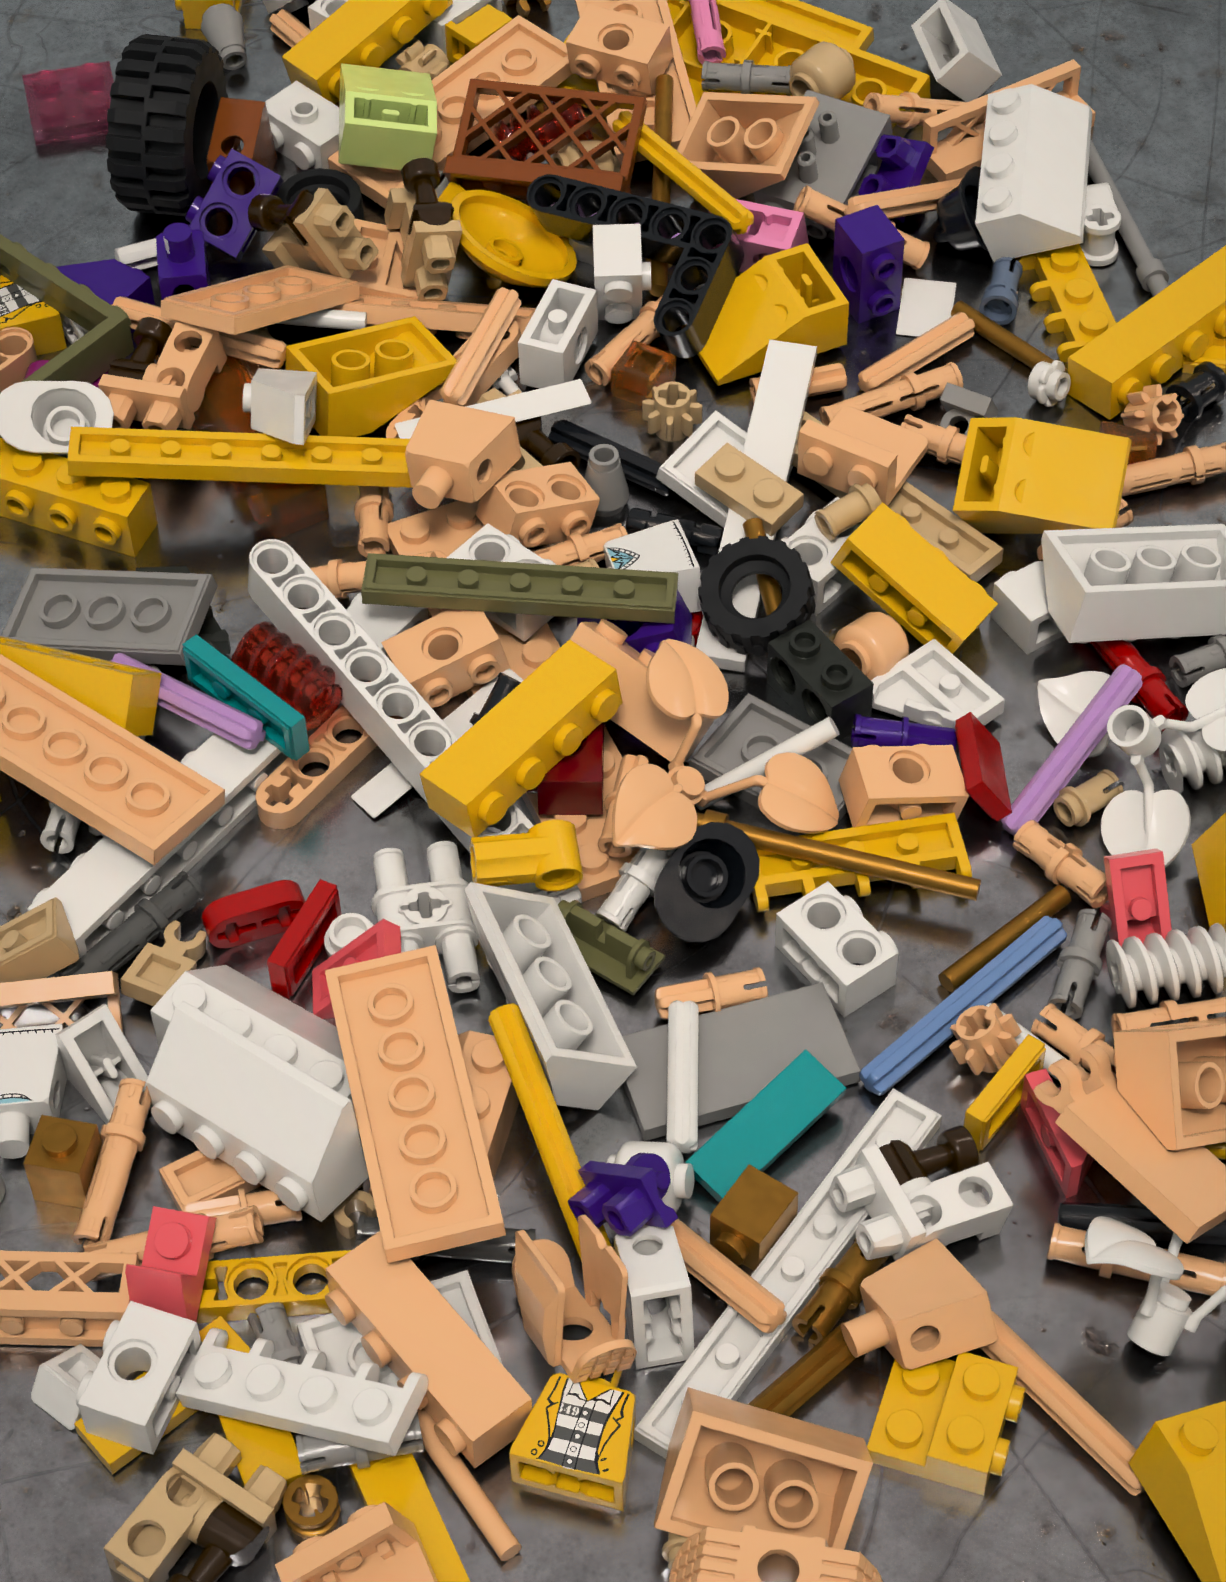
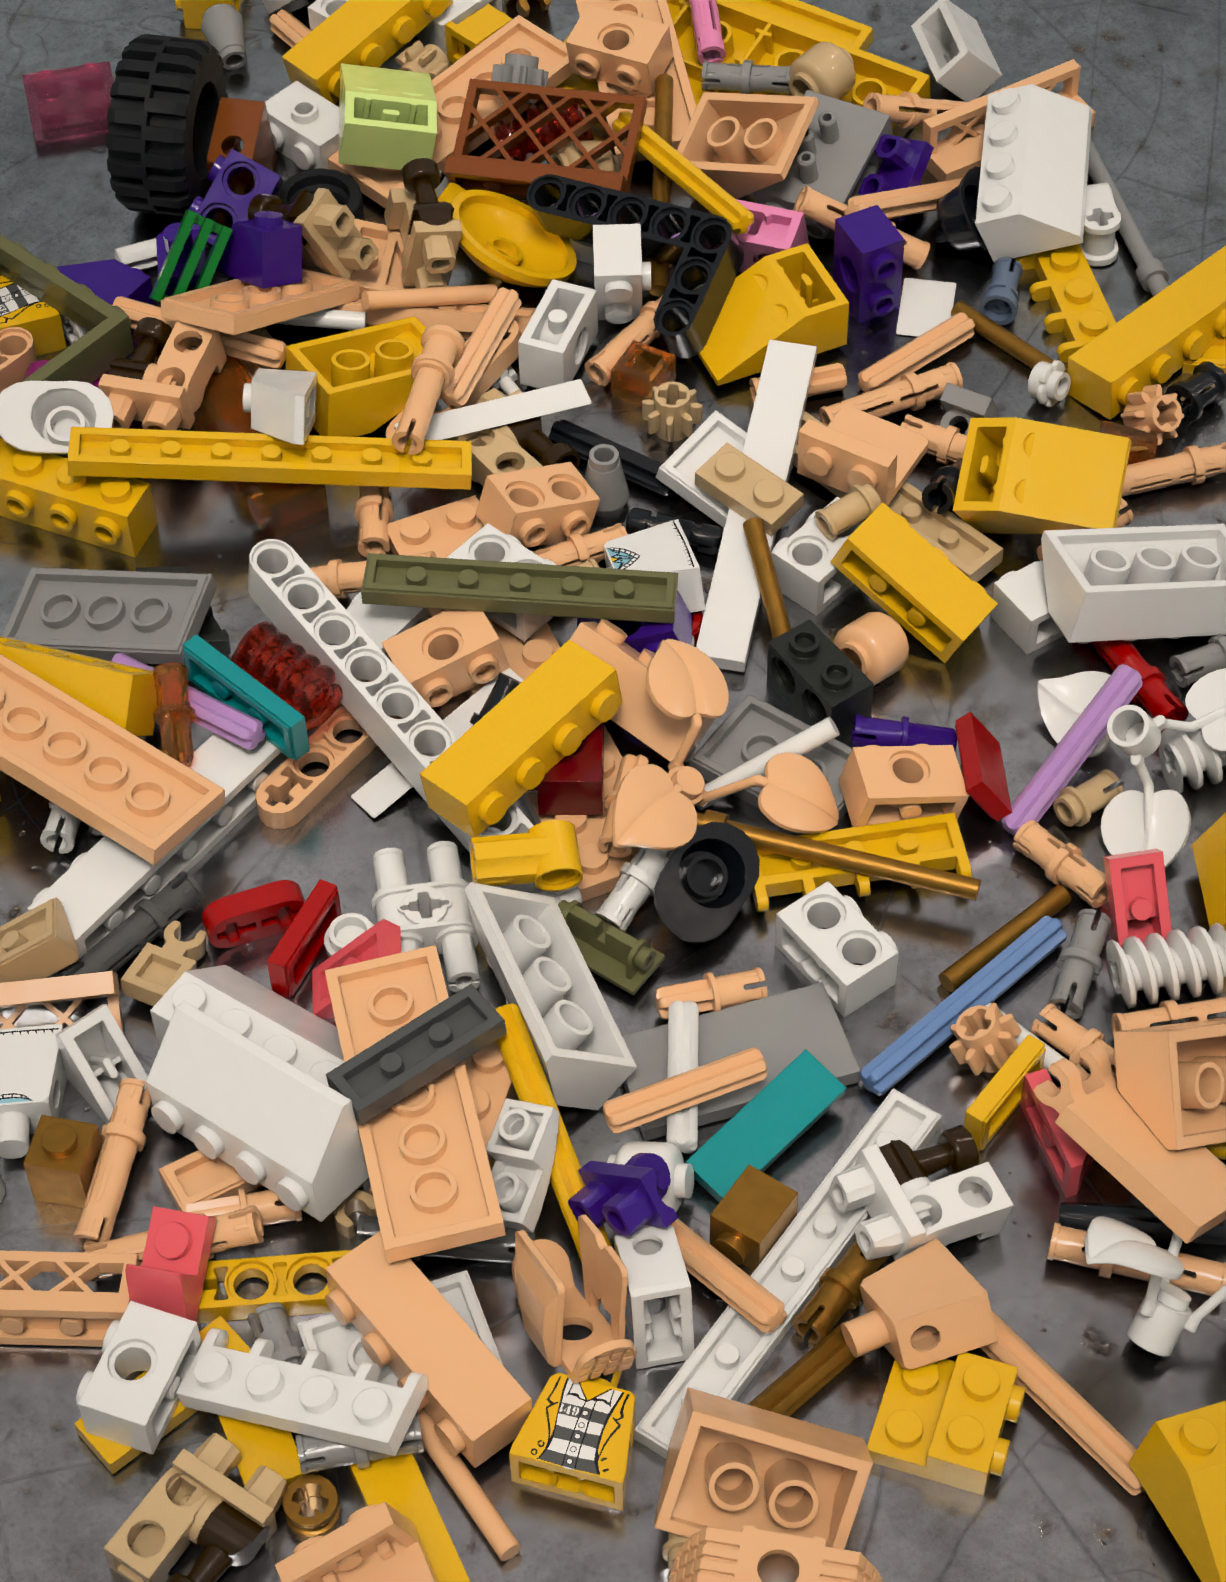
(58, 1383): white slope -> none
(174, 711): none -> clear orange axle
(212, 261): none -> green tile
(264, 251): none -> dark purple slope
(417, 1053): none -> dark grey plate
(428, 297): none -> light nougat bar
(431, 374): none -> light nougat pin
(459, 453): light nougat torso -> none
(520, 70): none -> light grey gear
(524, 1157): none -> white slope
(684, 1090): none -> light nougat axle
(750, 558): black tyre -> none
(935, 689): white wing -> none
(942, 488): none -> black axle

